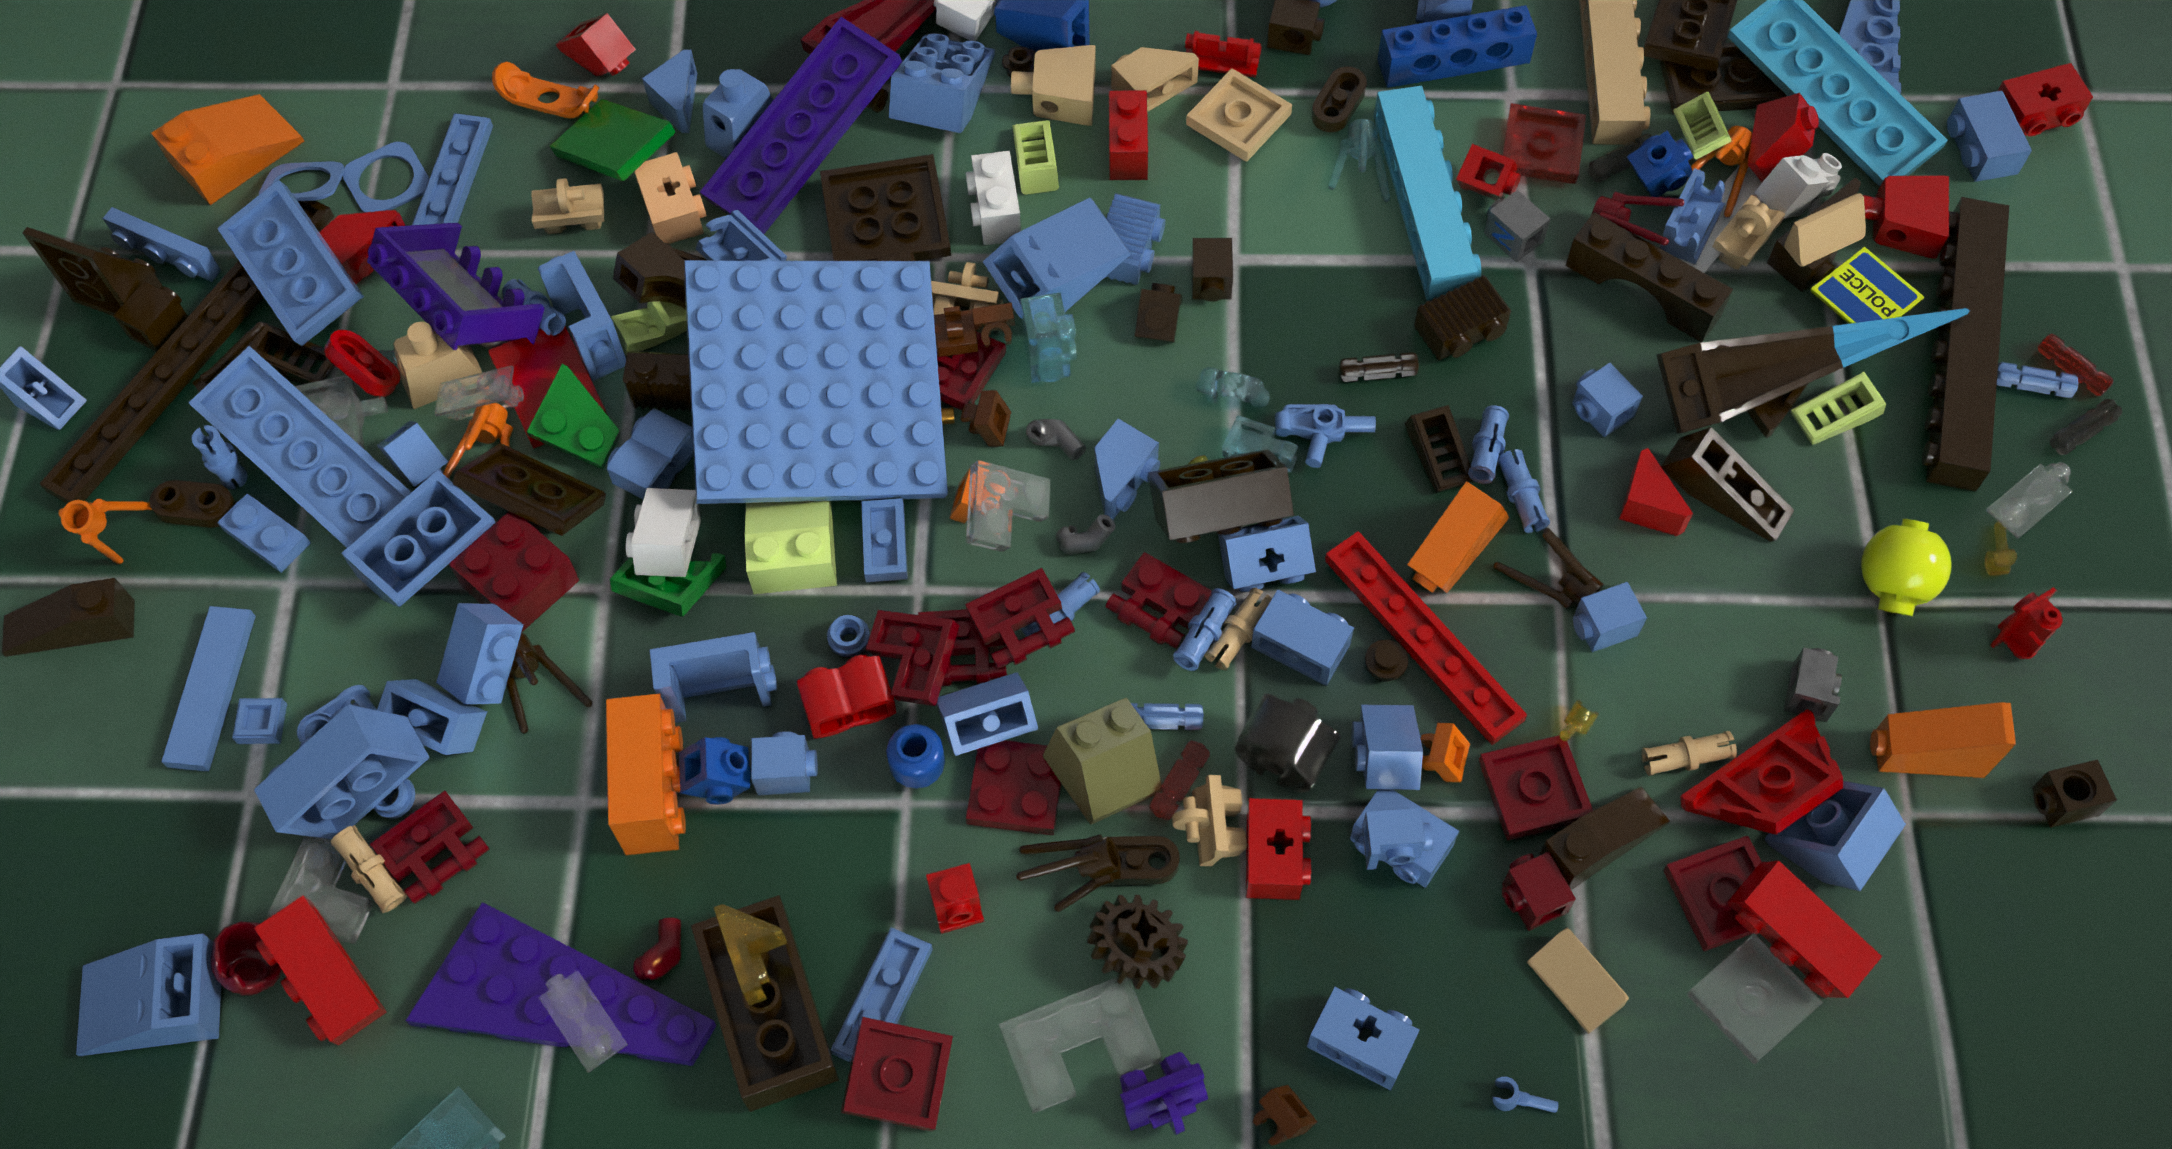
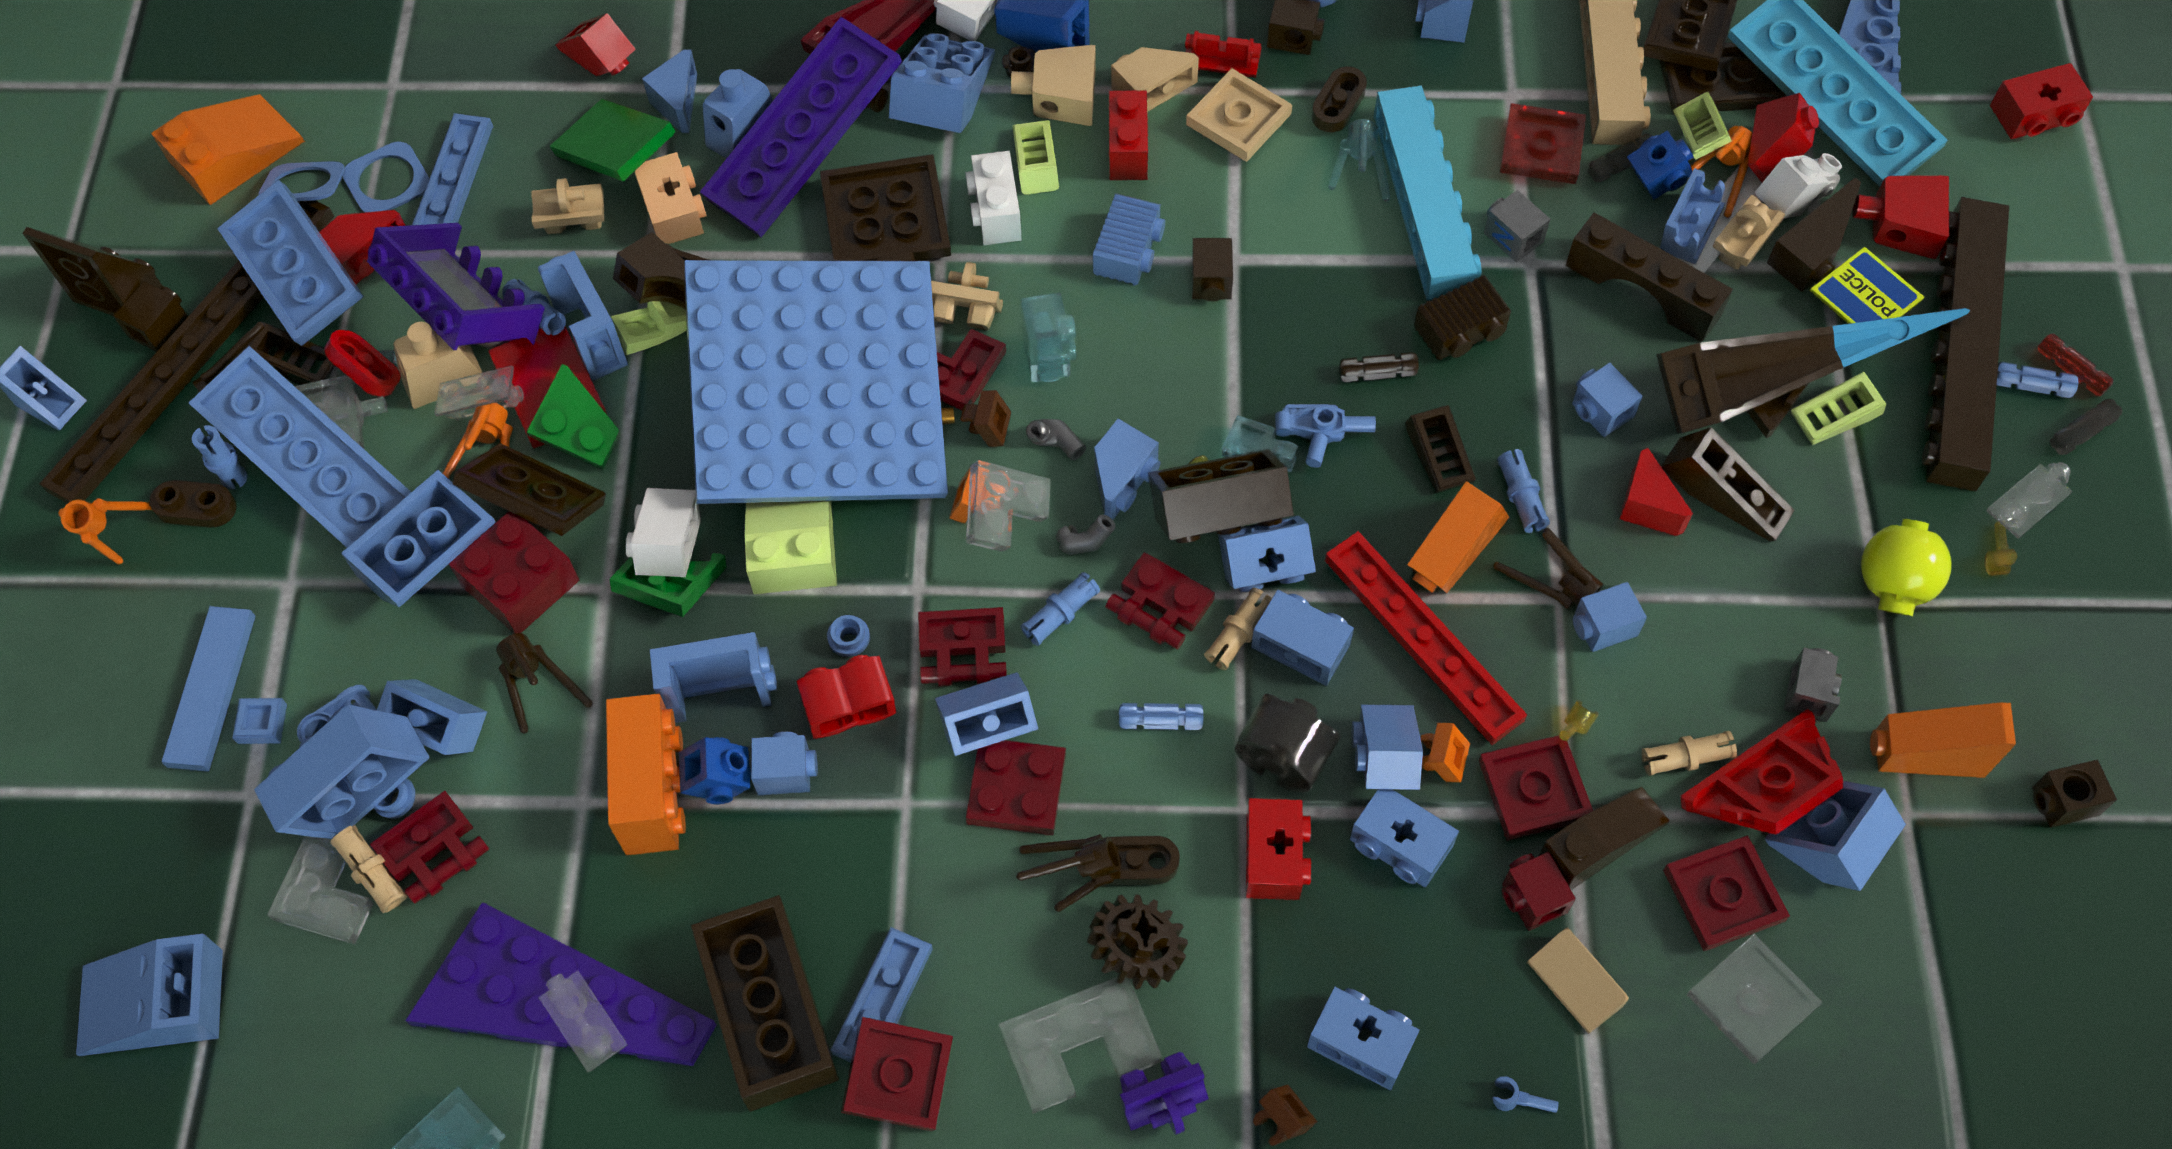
(70, 618): dark brown slope -> none
(161, 245): medium blue plate -> none
(239, 963): dark red hair -> none
(264, 533): medium blue plate -> none
(318, 971): red brick -> none
(412, 453): medium blue brick -> none
(479, 653): medium blue brick -> none
(524, 91): orange piece -> none
(652, 455): medium blue brick -> none
(658, 380): dark brown brick -> none
(664, 954): dark red arm -> none
(737, 241): medium blue hinge -> none
(746, 938): clear yellow slope -> none
(884, 540): medium blue plate -> none
(915, 756): blue head -> none
(924, 652): dark red plate -> none
(955, 332): reddish brown tile -> none
(955, 898): red brick -> none
(994, 318): reddish brown tile -> none
(1014, 607): dark red plate -> none
(1058, 255): medium blue slope -> none
(1105, 760): olive slope -> none
(1158, 313): dark brown bracket -> none
(1179, 780): clear red axle -> none
(1204, 629): medium blue pin -> none
(1206, 822): tan hips -> none
(1221, 383): clear light blue piece -> none
(1386, 660): dark brown plate -> none
(1395, 836): medium blue brick -> none
(1456, 46): blue brick -> none
(1482, 162): red brick -> none
(1488, 444): medium blue pin -> none
(1616, 212): dark red plant -> none
(1803, 930): red brick -> none
(1827, 230): tan slope -> none
(1988, 136): medium blue brick -> none
(2029, 625): red hinge -> none

